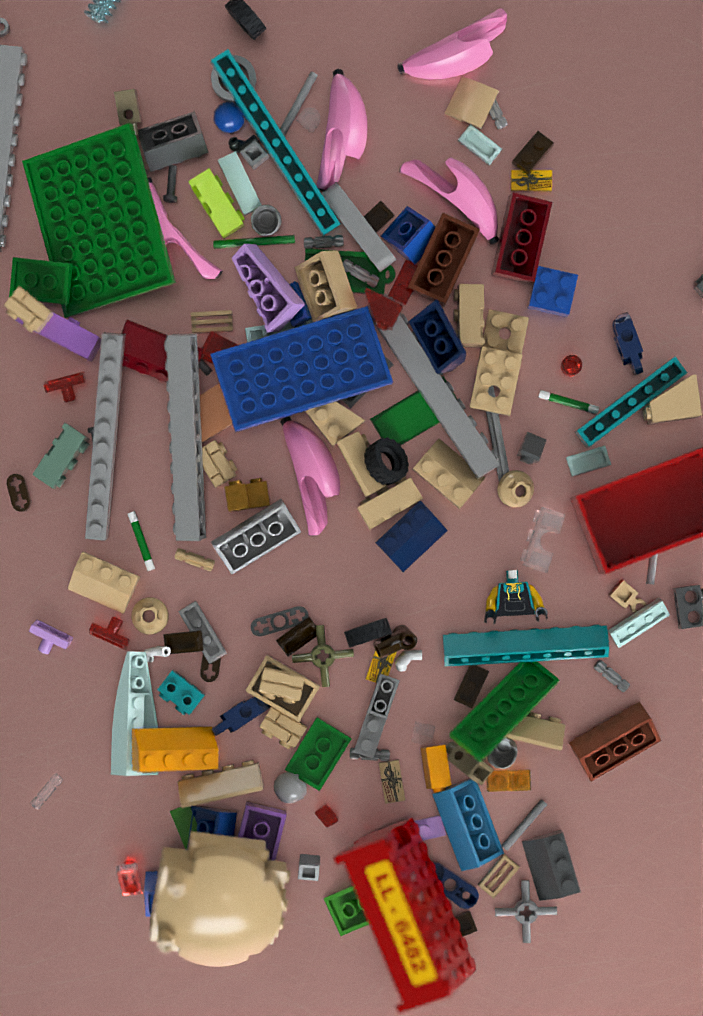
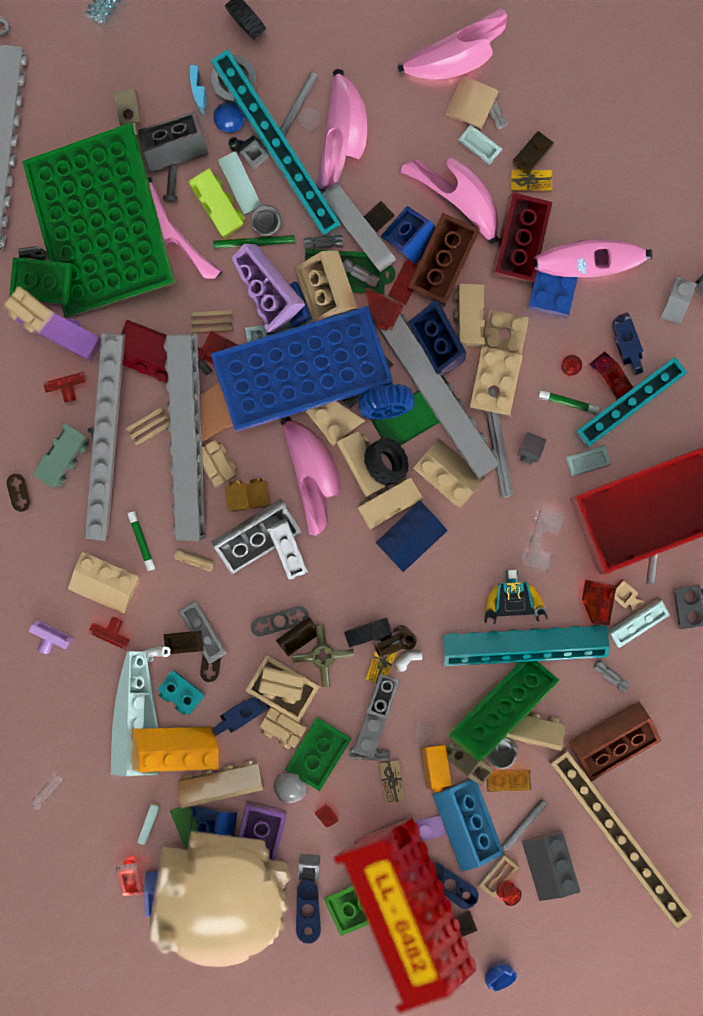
(34, 252): none -> pearl dark grey arm
(134, 435): none -> tan tile
(148, 824): none -> light aqua tile
(160, 611): tan piece -> none
(198, 91): none -> medium azure slope
(287, 549): none -> tile
(308, 894): none -> dark blue piece
(386, 402): none -> blue gear
(471, 685): dark brown plate -> none
(500, 976): none -> blue hair
(508, 485): tan piece -> none
(508, 893): none -> clear red wheel
(525, 920): light grey bar -> none
(591, 258): none -> bright pink piece
(599, 600): none -> clear red slope
(611, 375): none -> clear red slope
(620, 839): none -> tan brick
(675, 404): tan slope -> none
(678, 300): none -> light grey slope

